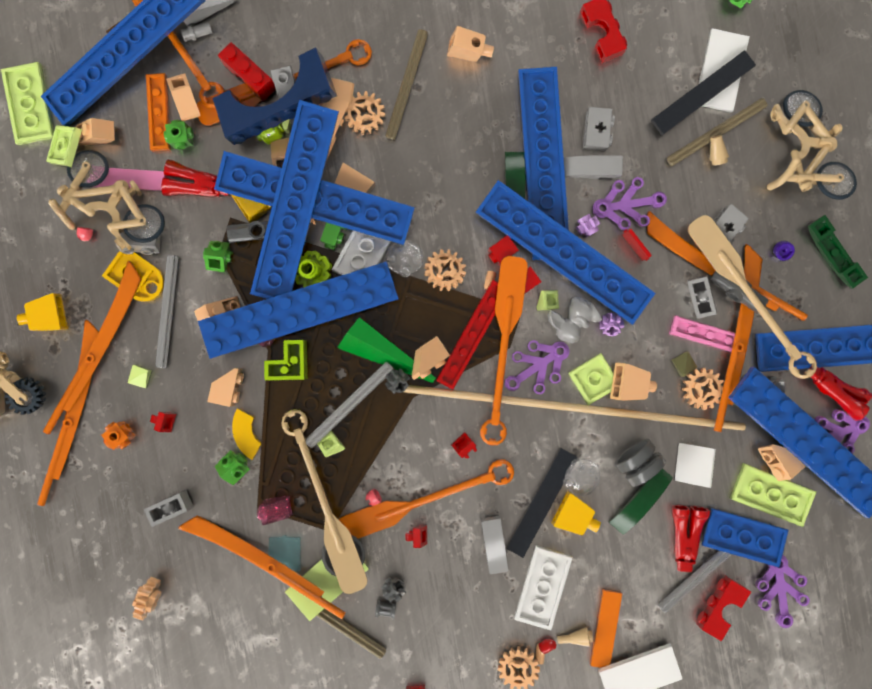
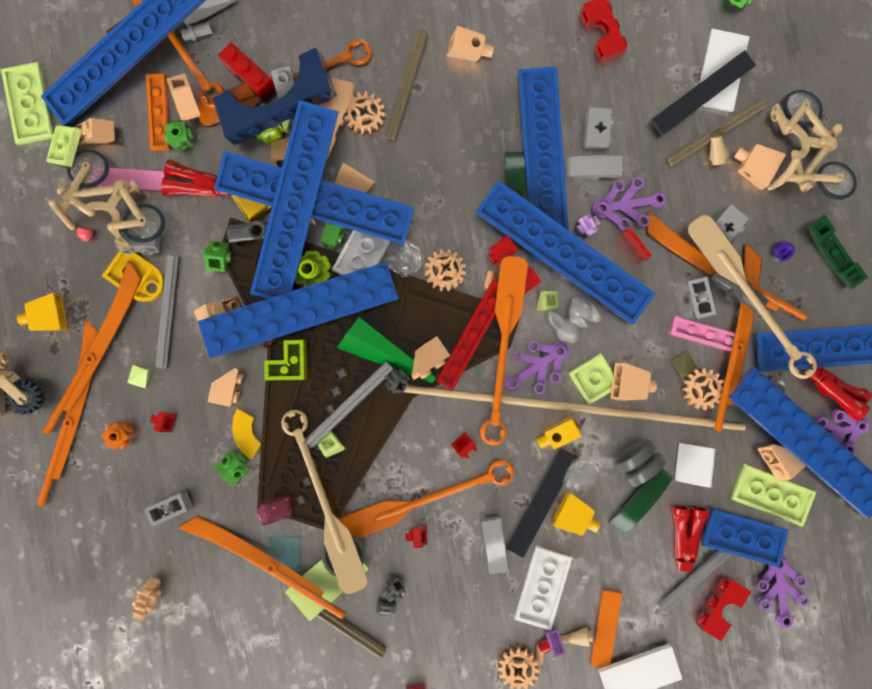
(374, 497): coral hinge -> none
(555, 642): none -> medium lavender piece
(566, 427): none -> yellow torso
(611, 324): lavender gear -> none
(759, 164): none -> light nougat torso

